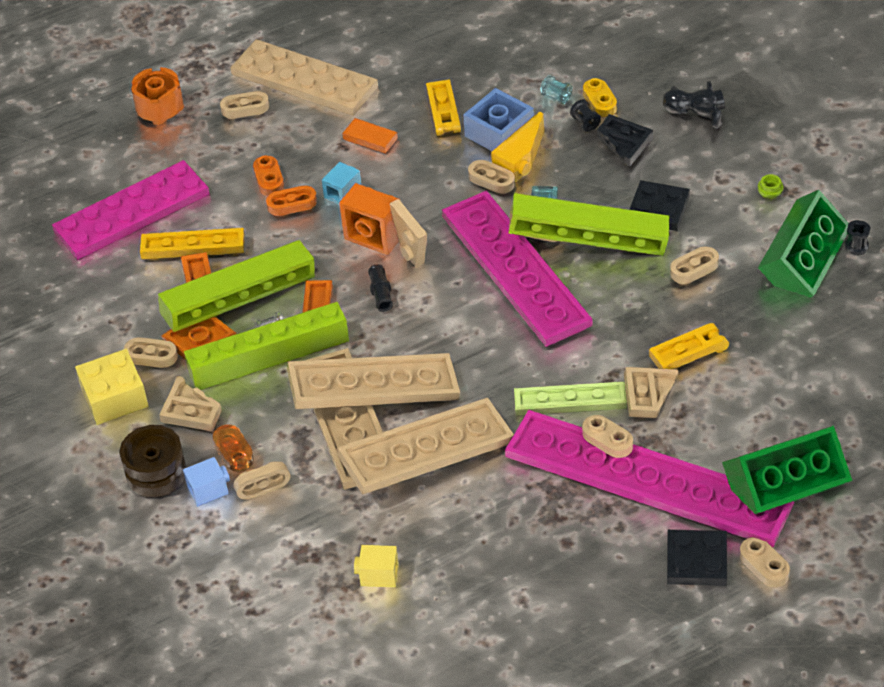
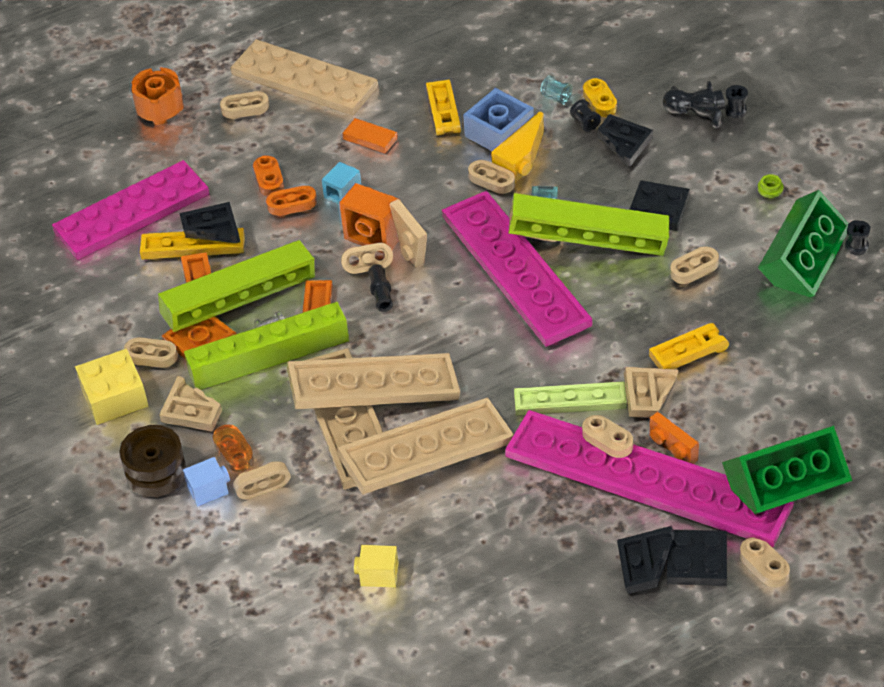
(211, 223): none -> black wing
(366, 257): none -> tan plate
(644, 558): none -> black wing
(673, 438): none -> orange plate
(736, 101): none -> black bush

